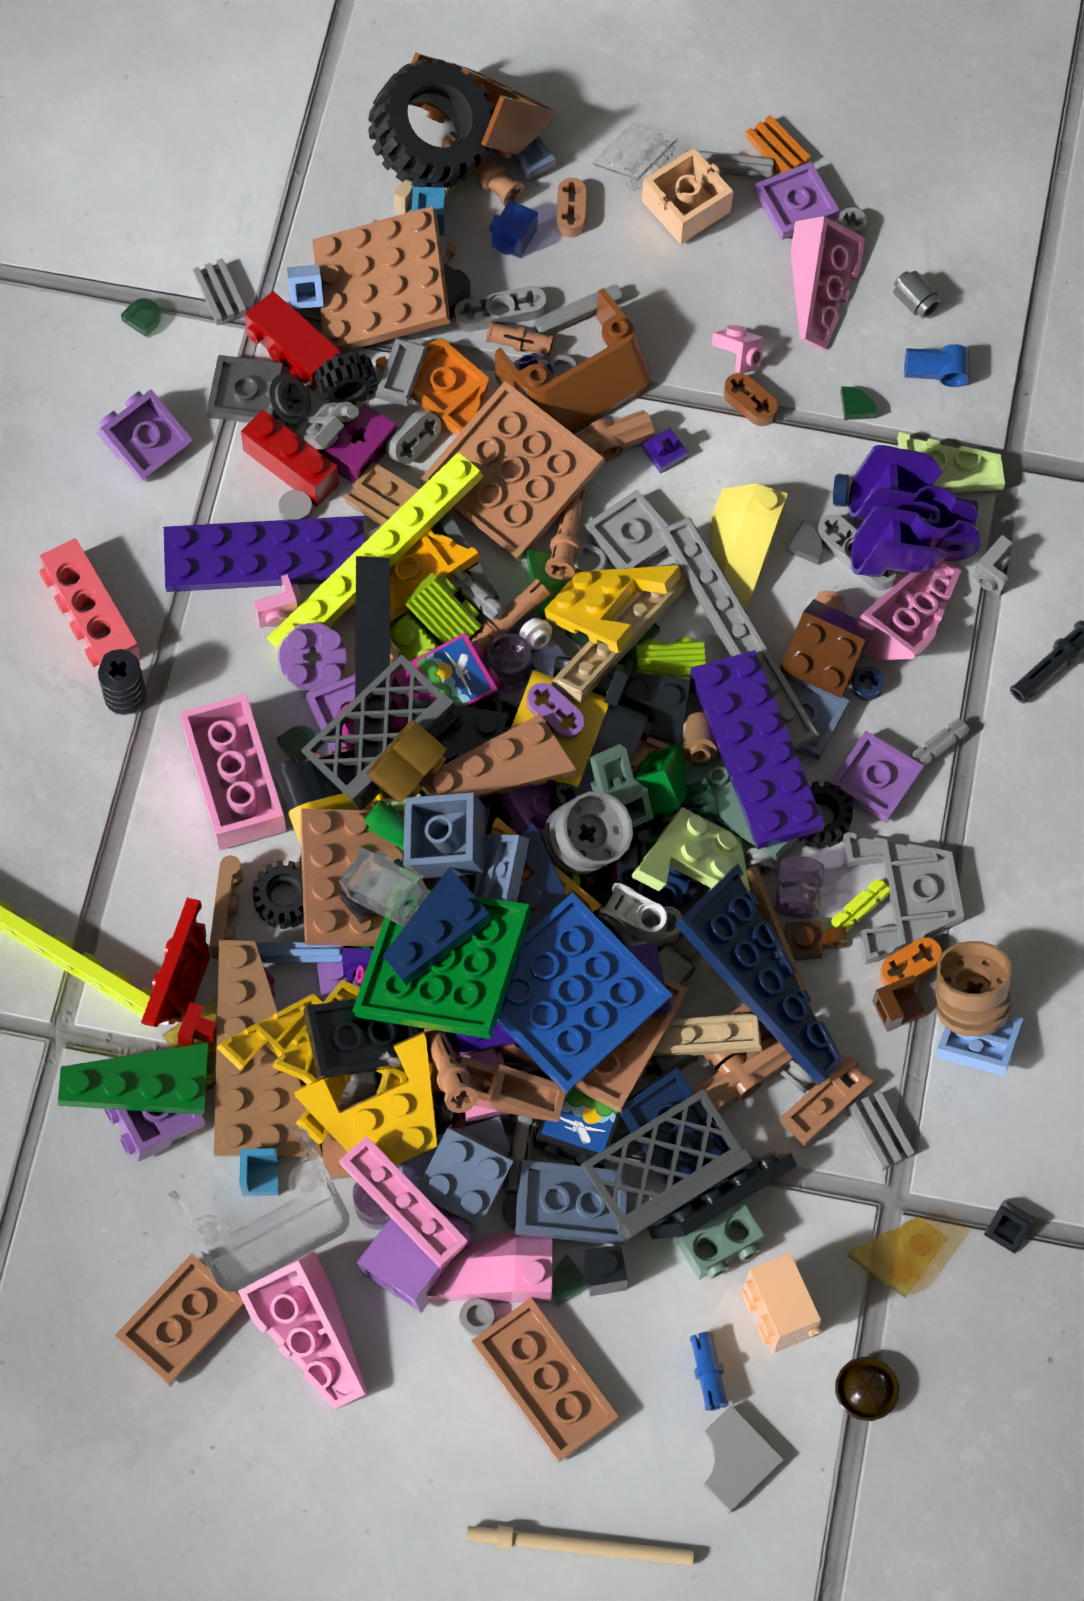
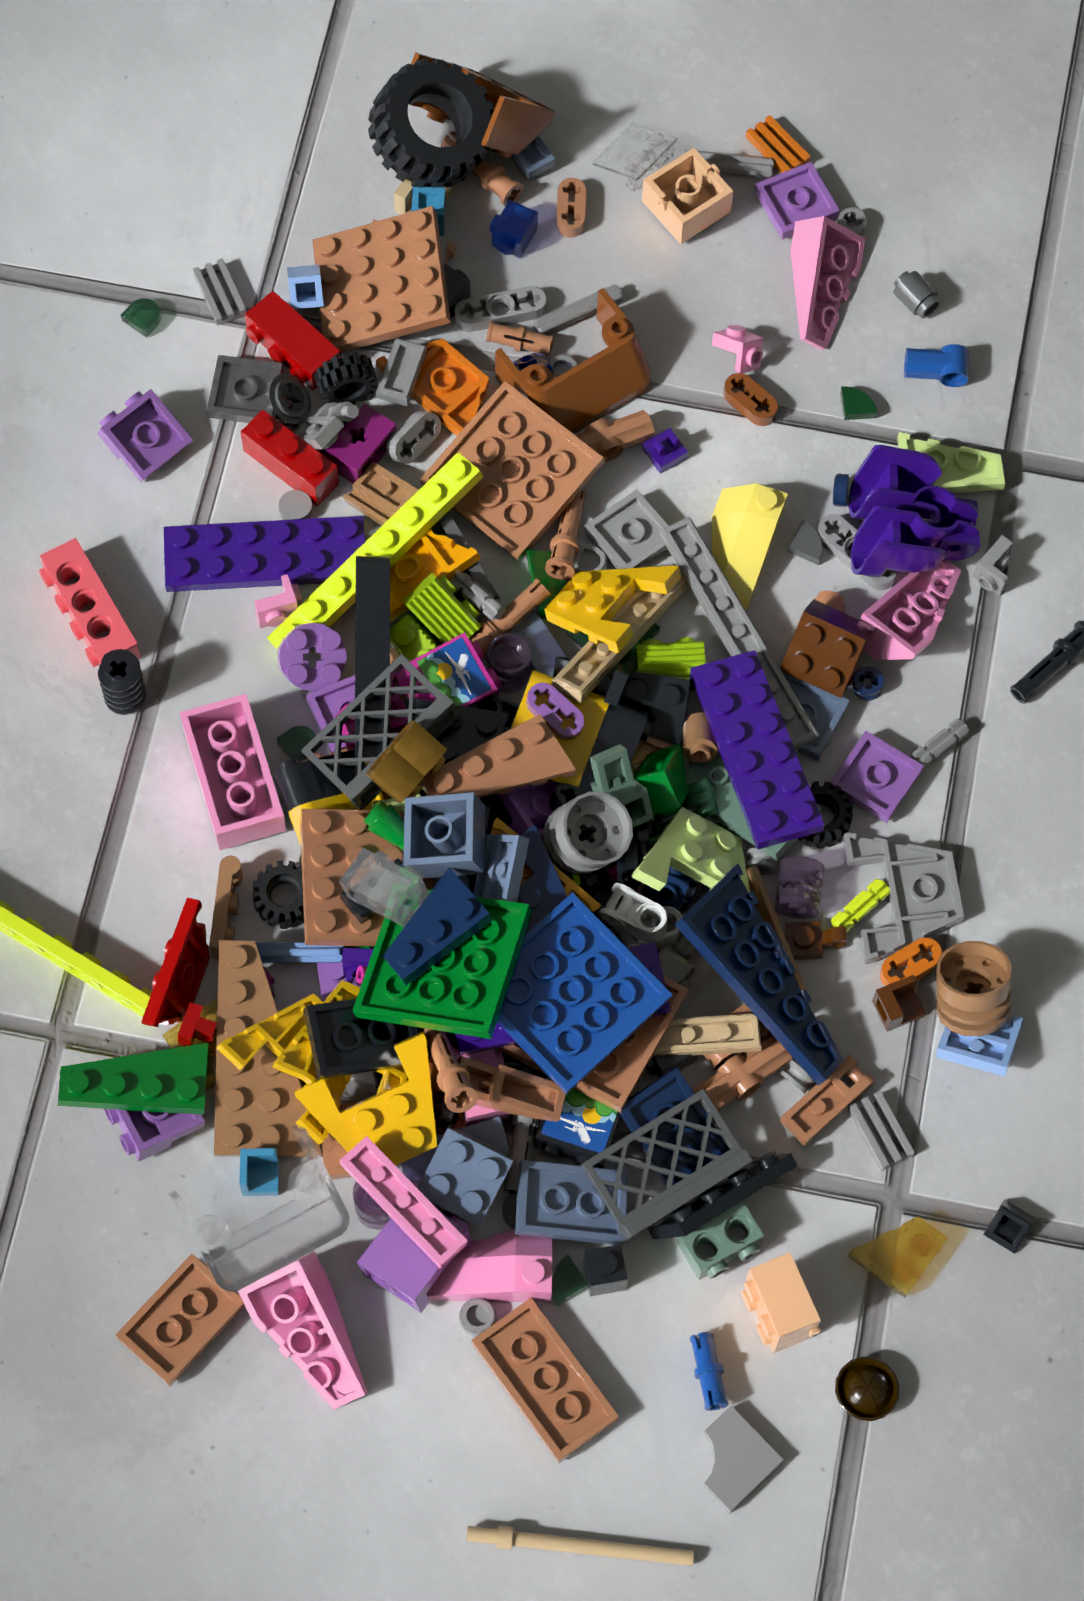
(537, 633): white plate -> none

